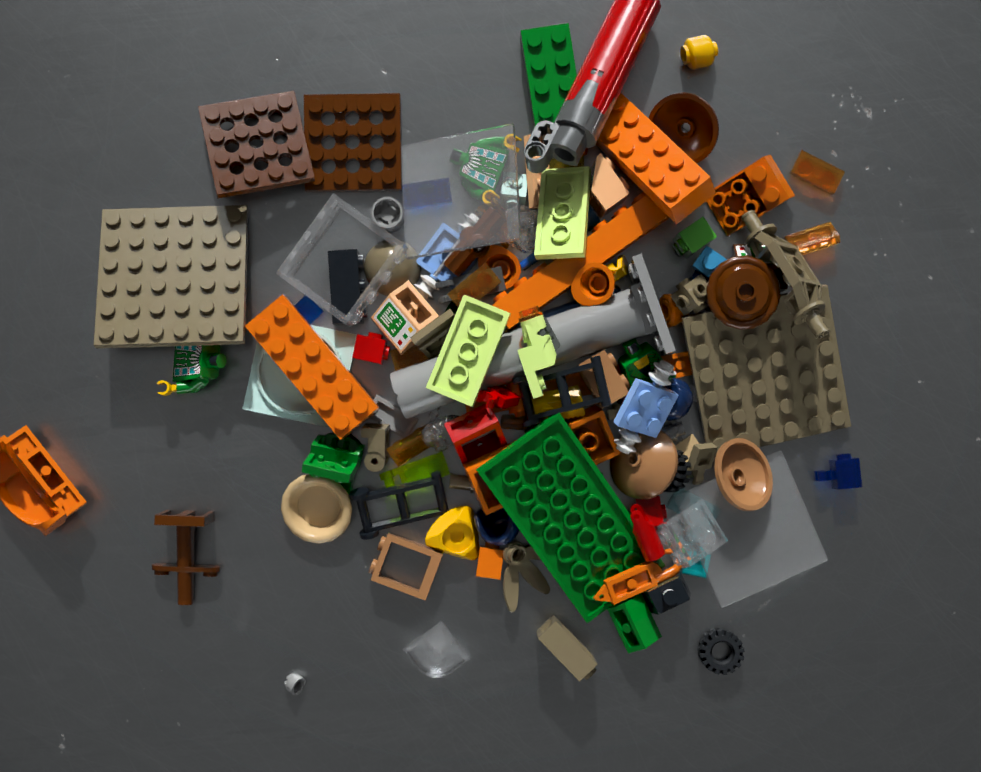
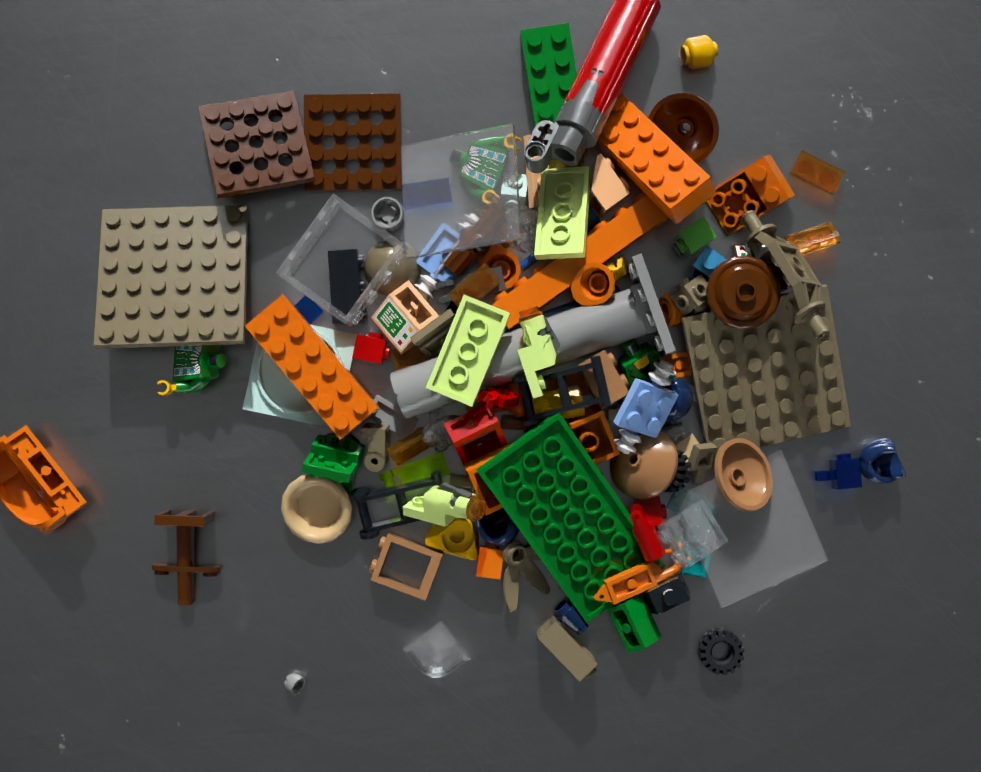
(444, 504): none -> yellowish green plate
(569, 615): none -> dark blue cone
(880, 461): none -> dark blue piece

